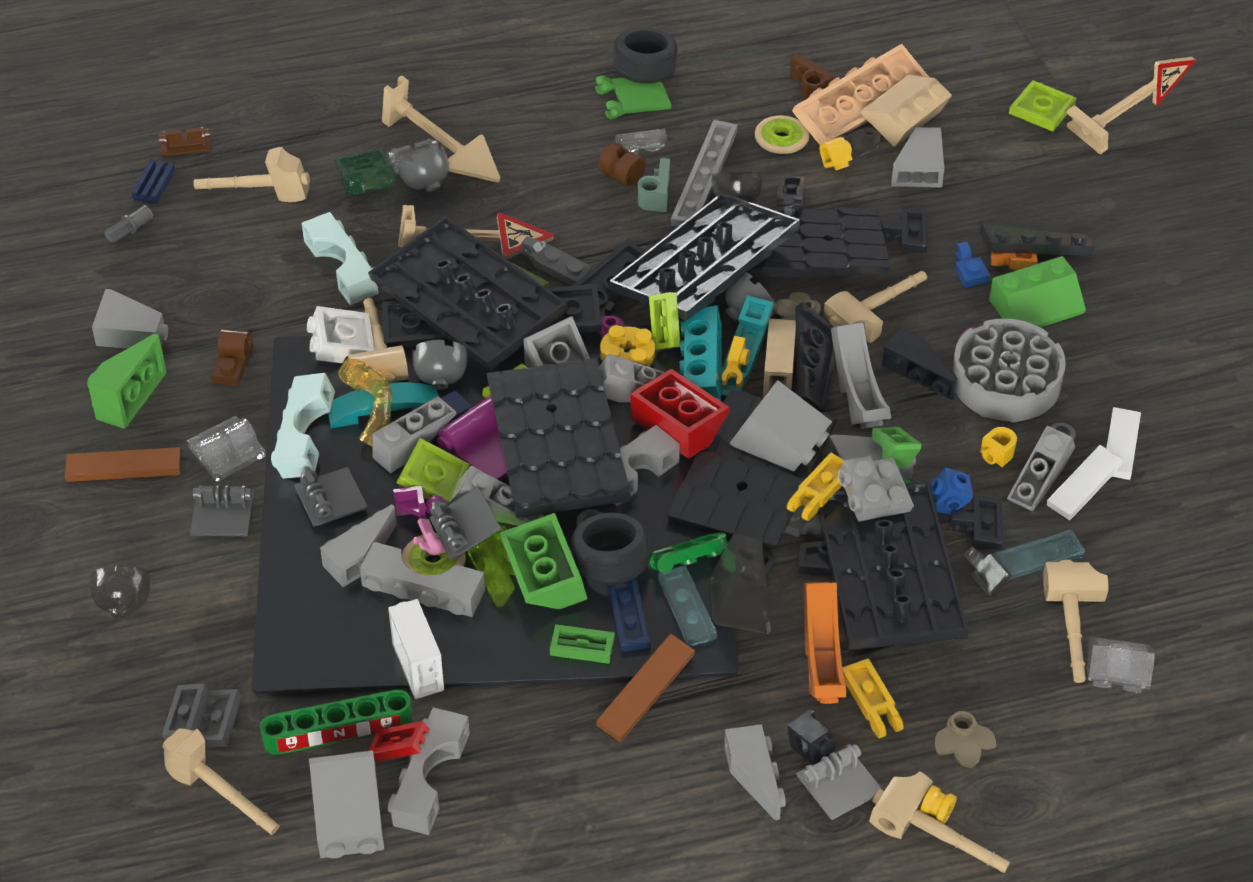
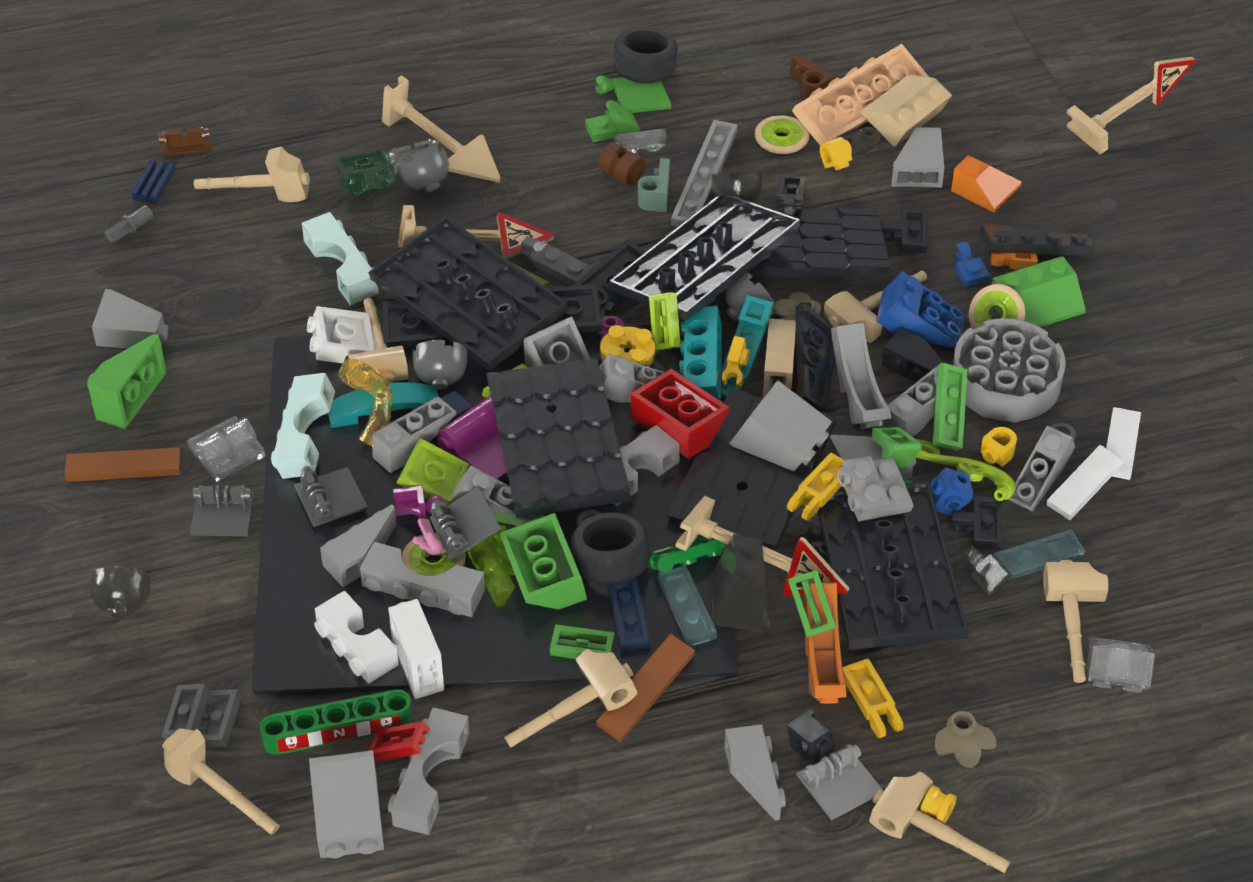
(234, 353): reddish brown plate -> none
(367, 654): none -> white arch
(607, 681): none -> tan piece
(615, 123): none -> bright green slope
(804, 559): none -> tan piece
(819, 628): none -> bright green tile
(915, 406): none -> light grey slope
(920, 311): none -> blue slope
(950, 407): none -> bright green hinge
(974, 468): none -> lime plant
(983, 184): none -> orange slope
(993, 296): none -> wheel
(1042, 105): lime plate -> none

